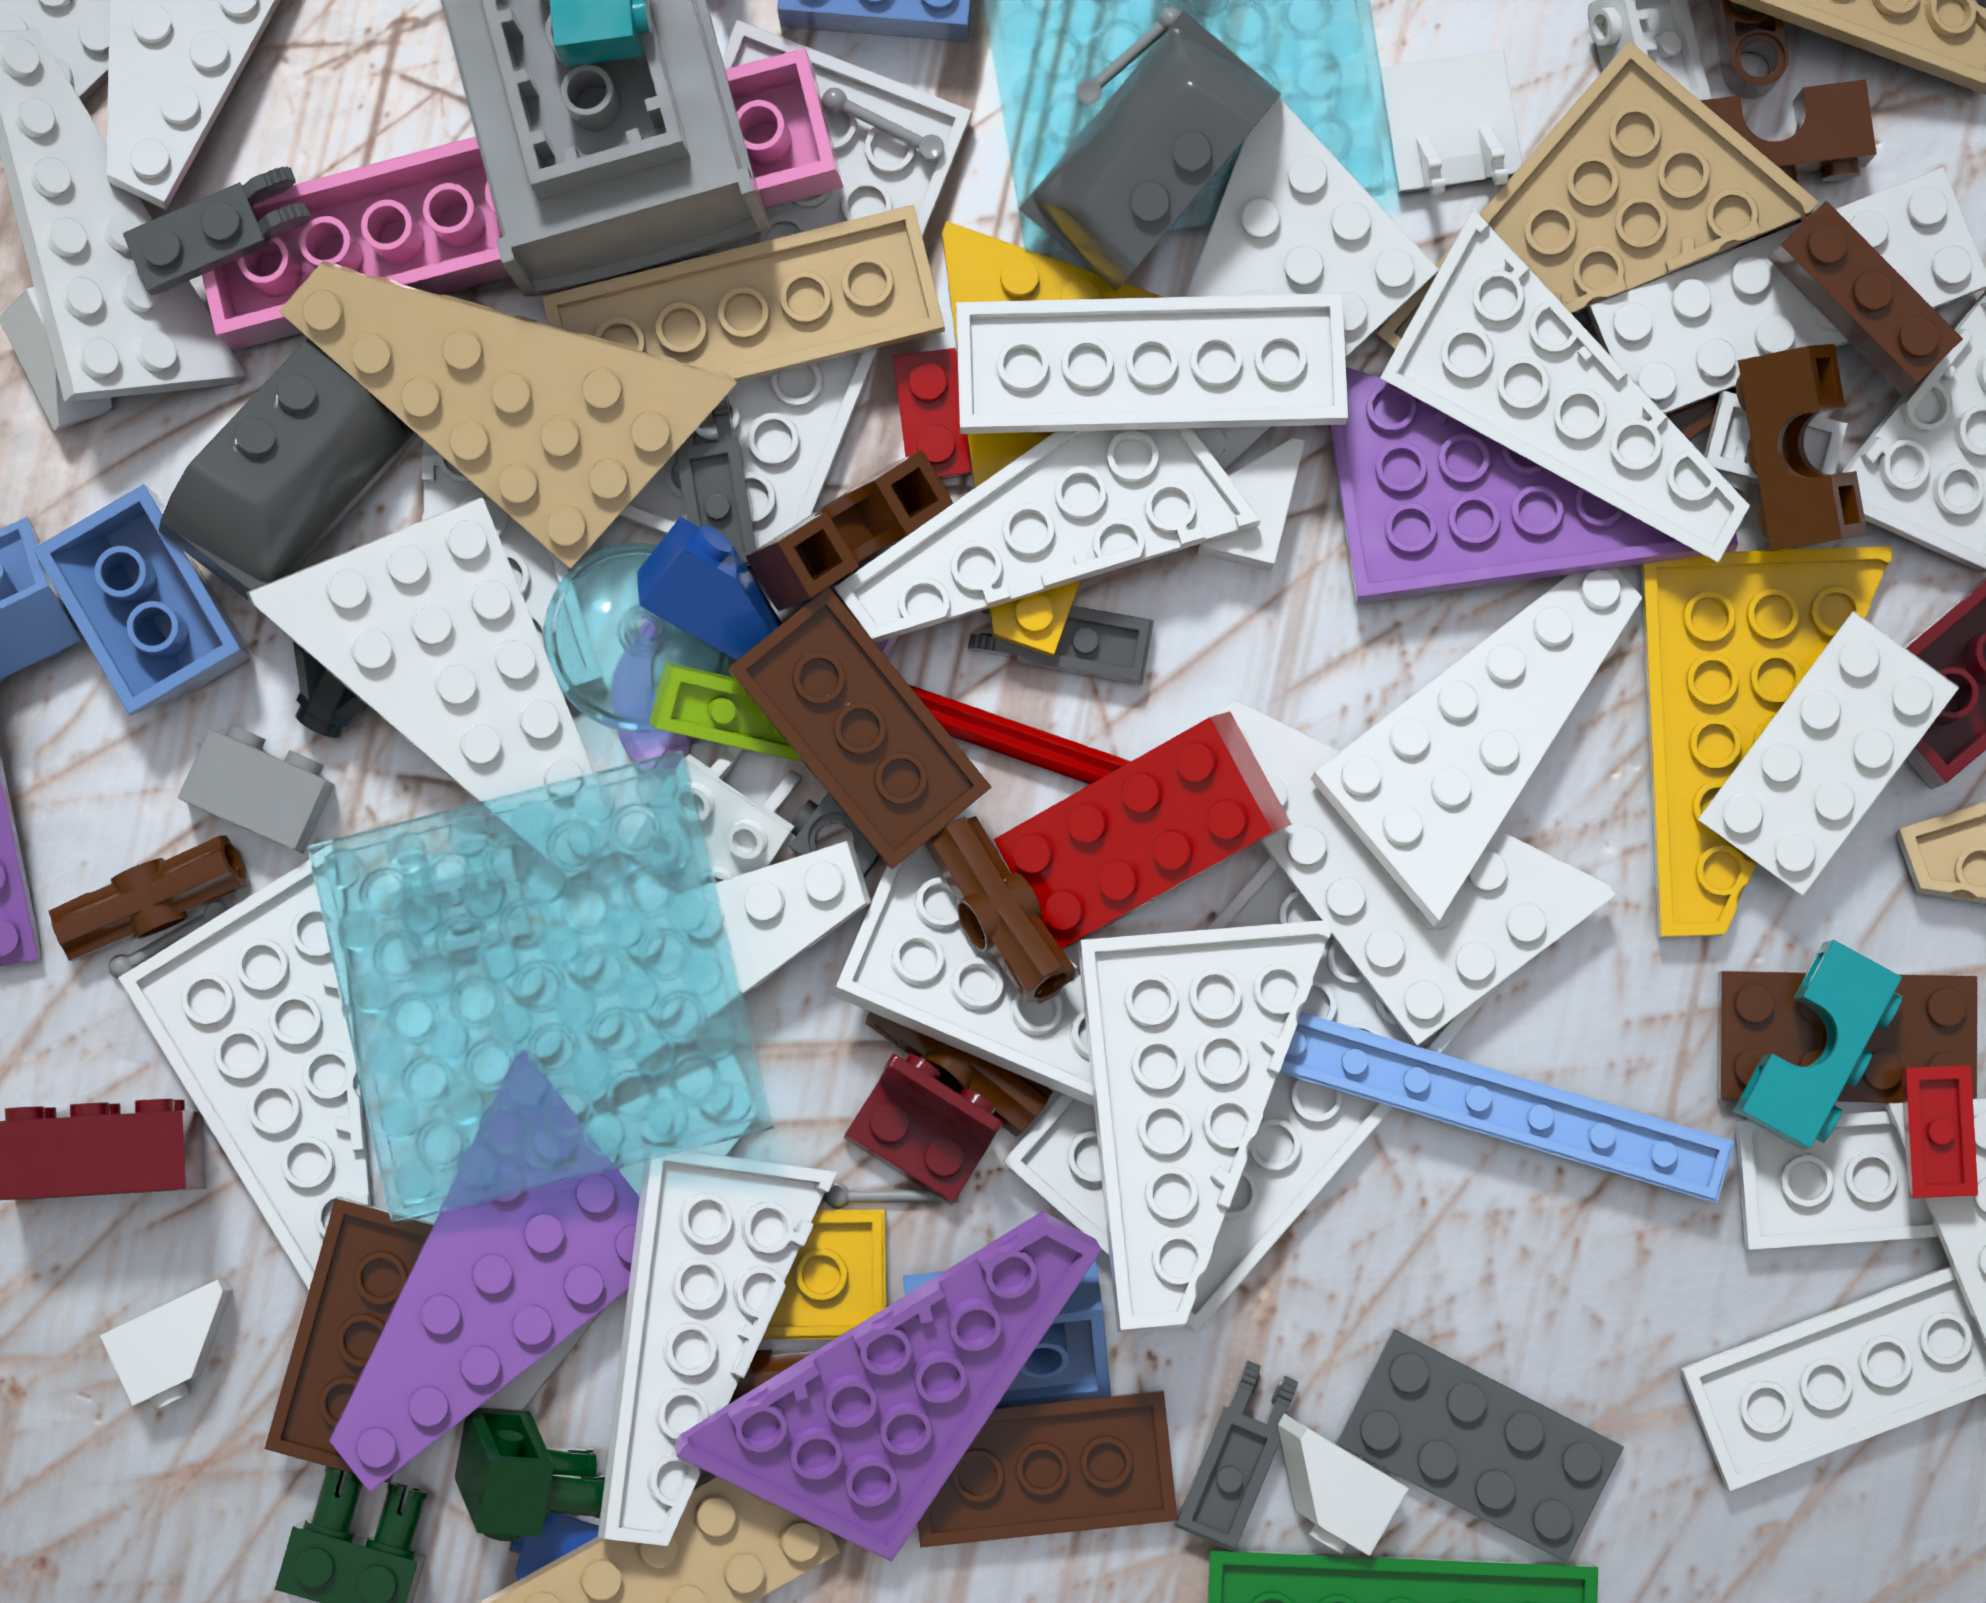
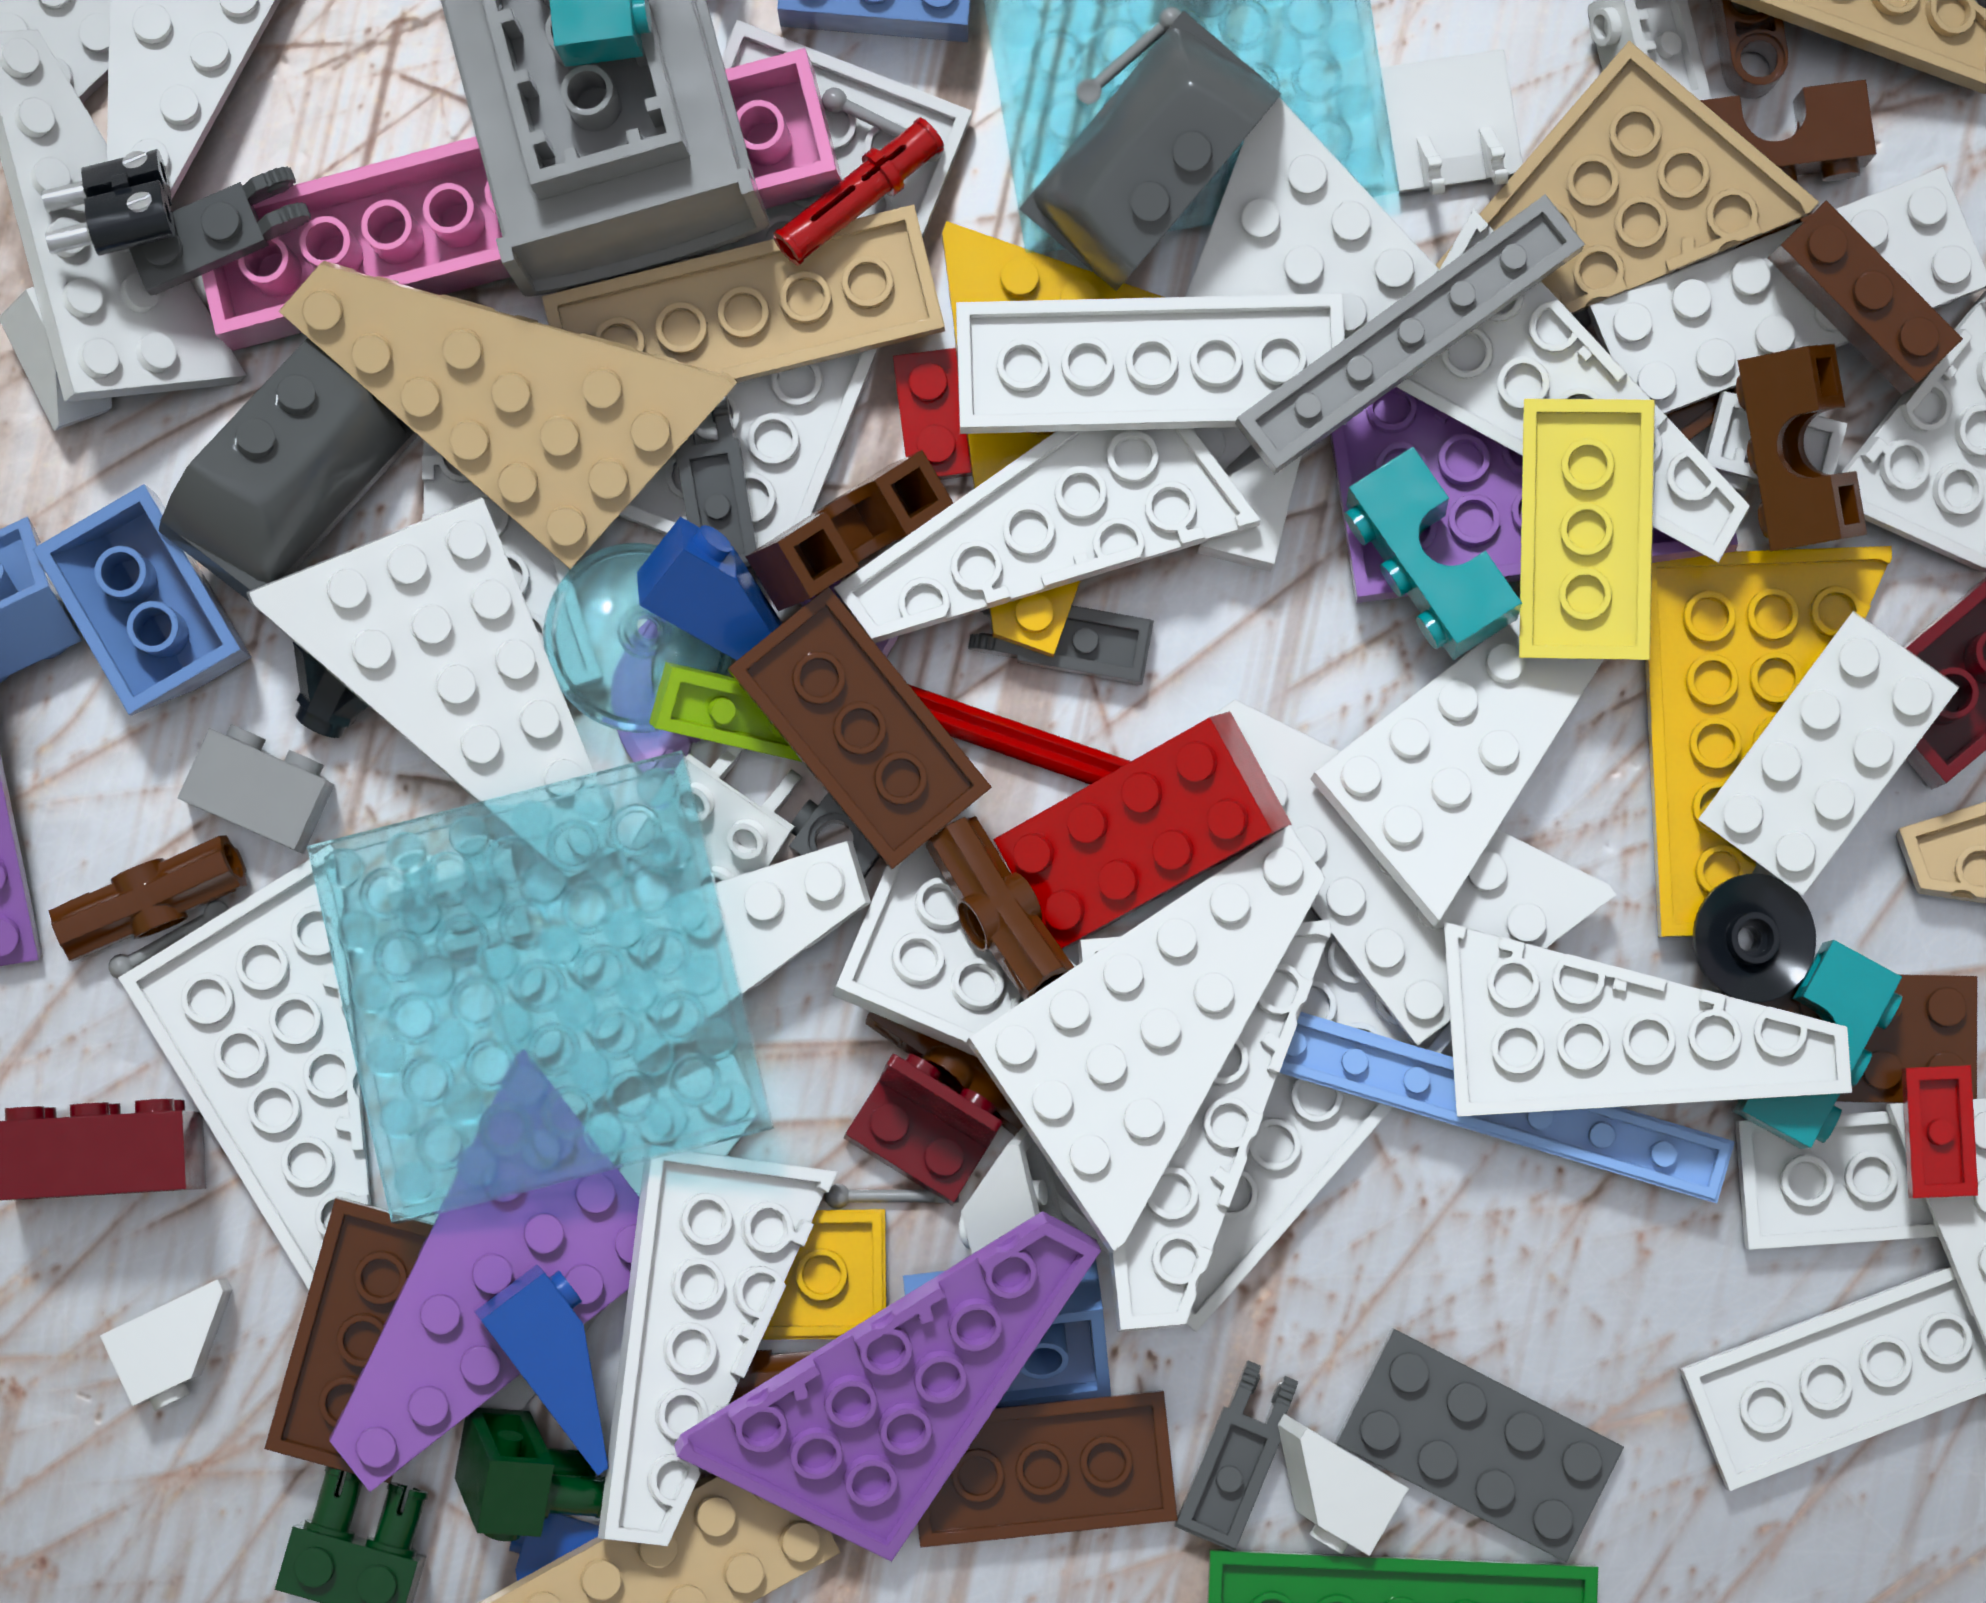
(123, 202): none -> black piece
(550, 1350): none -> blue slope
(879, 175): none -> red pin
(1010, 1194): none -> white slope
(1135, 1035): none -> white wing
(1409, 334): none -> light grey plate
(1456, 602): none -> teal arch
(1587, 528): none -> light yellow plate
(1589, 1035): none -> white wing
(1781, 934): none -> black dish

